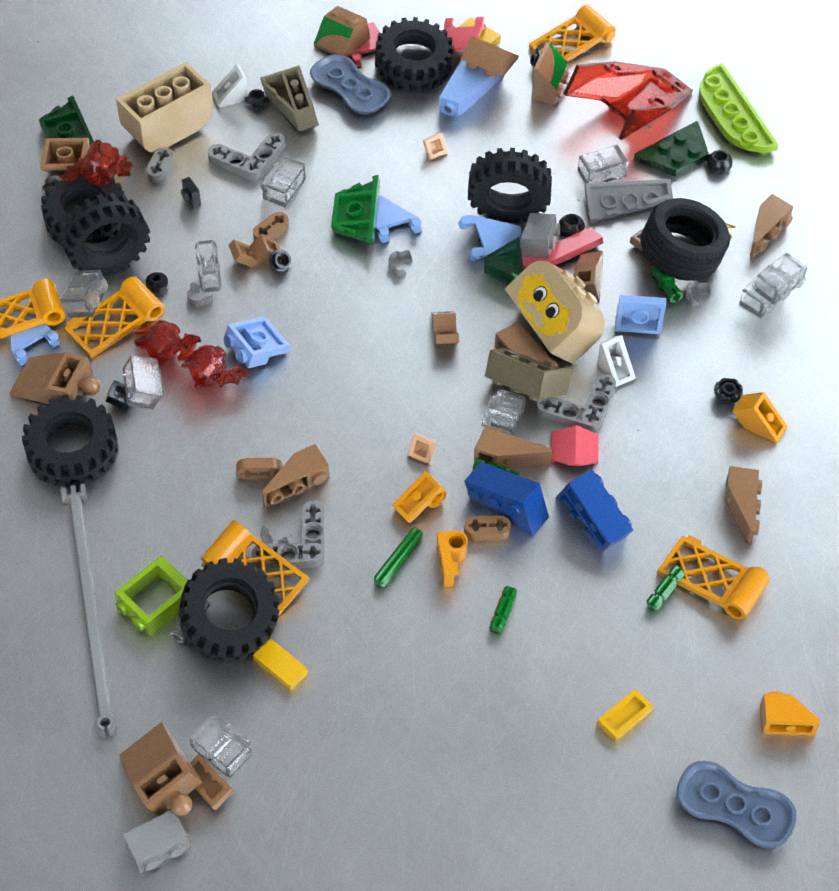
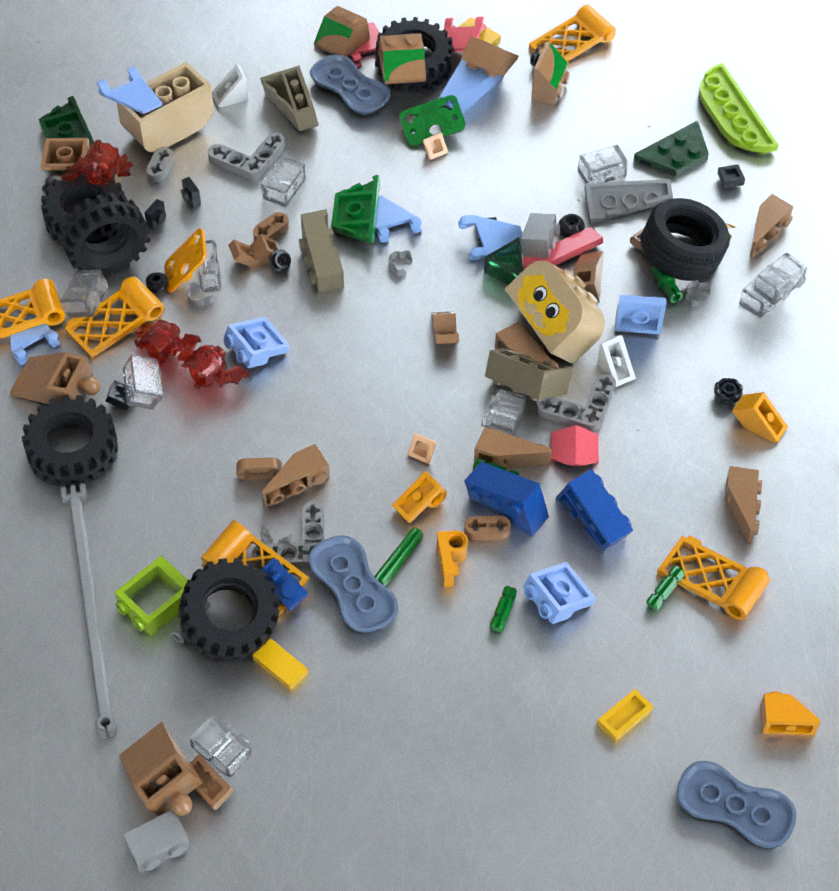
(134, 94): none -> light blue flag
(155, 214): none -> black plate
(188, 253): none -> light orange axle
(256, 99): black plate -> none
(287, 587): none -> blue plate
(320, 251): none -> dark tan wedge
(361, 598): none -> sand blue plate
(402, 58): none -> medium nougat slope
(430, 115): none -> green axle
(512, 168): black tyre -> none
(557, 592): none -> light blue plate
(628, 90): clear red windscreen -> none
(719, 161): black plate -> none
(731, 176): none -> black plate

